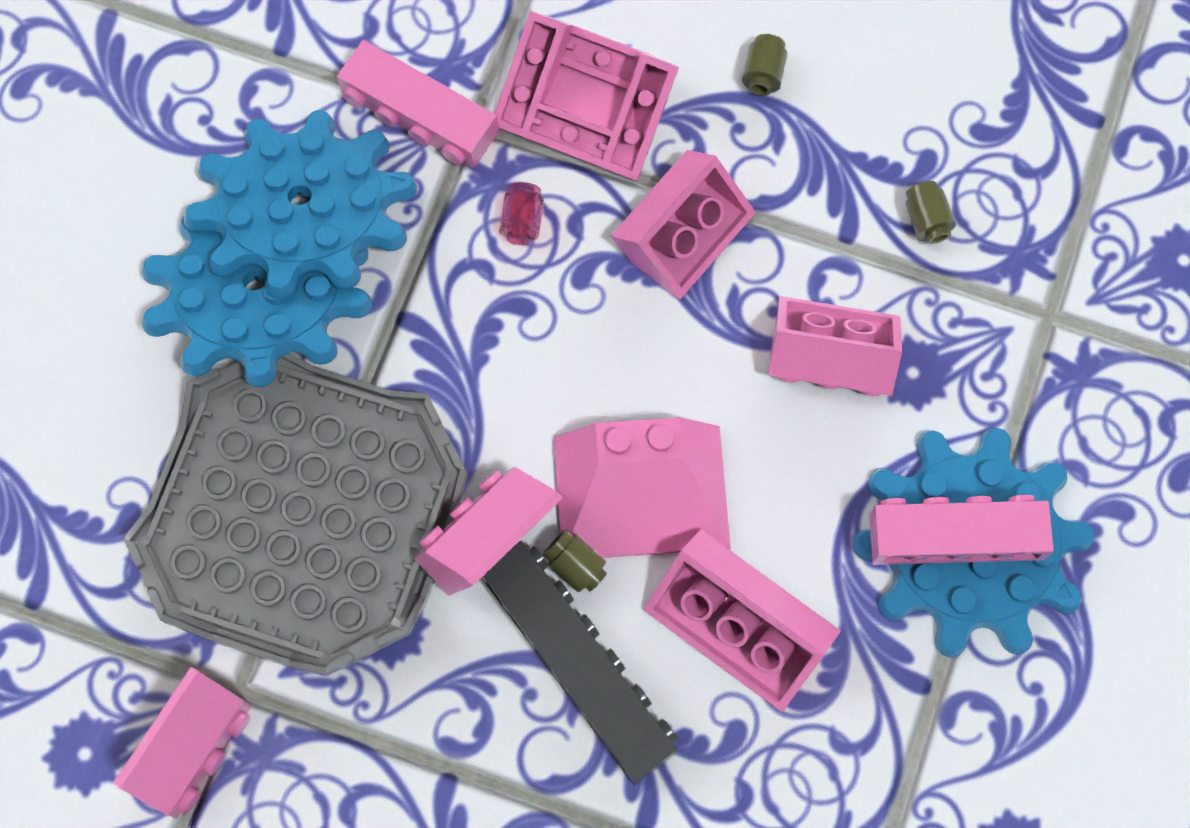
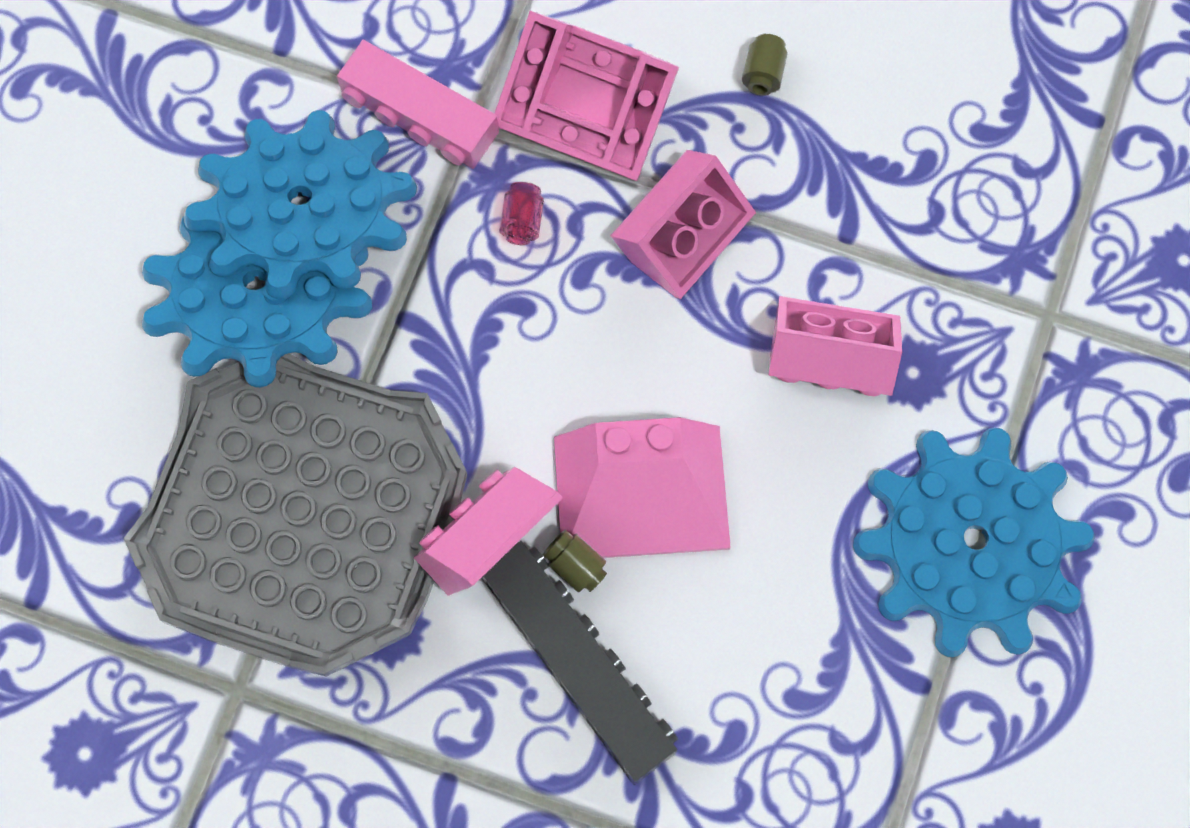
(184, 745): bright pink slope -> none
(741, 620): bright pink slope -> none
(929, 212): olive brick -> none
(960, 531): bright pink brick -> none

